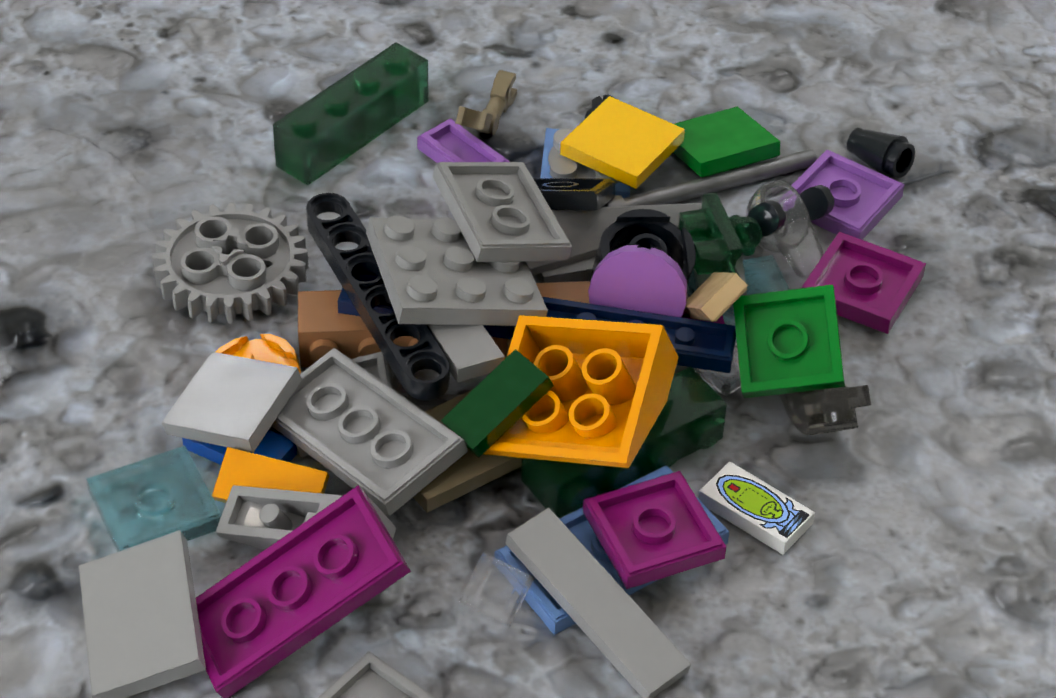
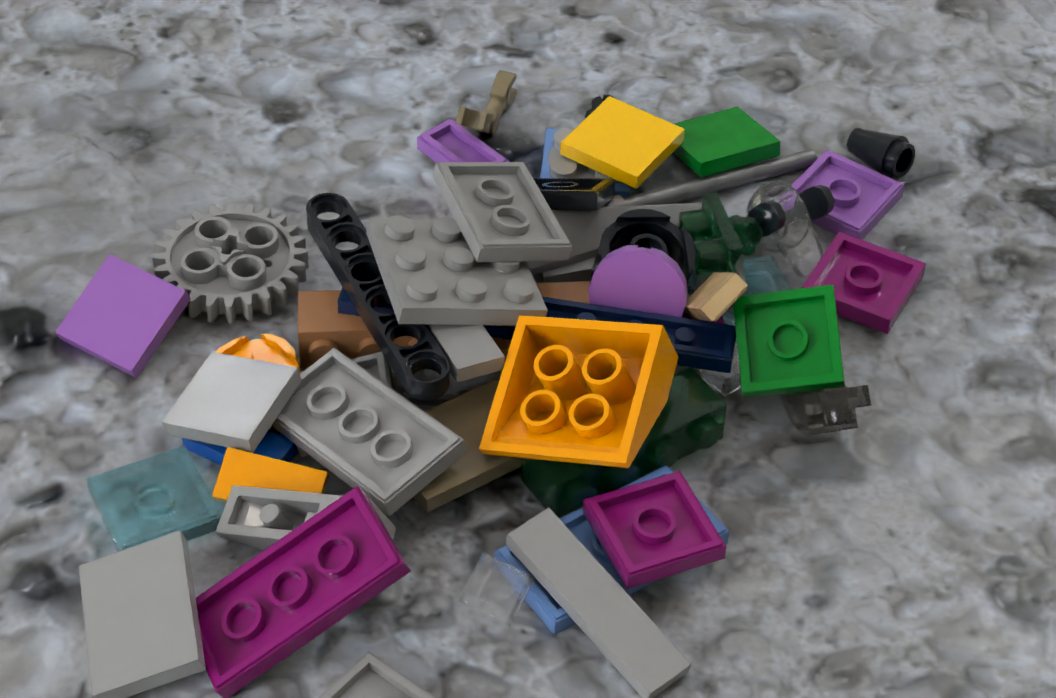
(123, 315): none -> medium lavender tile
(350, 113): clear green brick -> none
(497, 402): dark green tile -> none
(756, 507): tile -> none

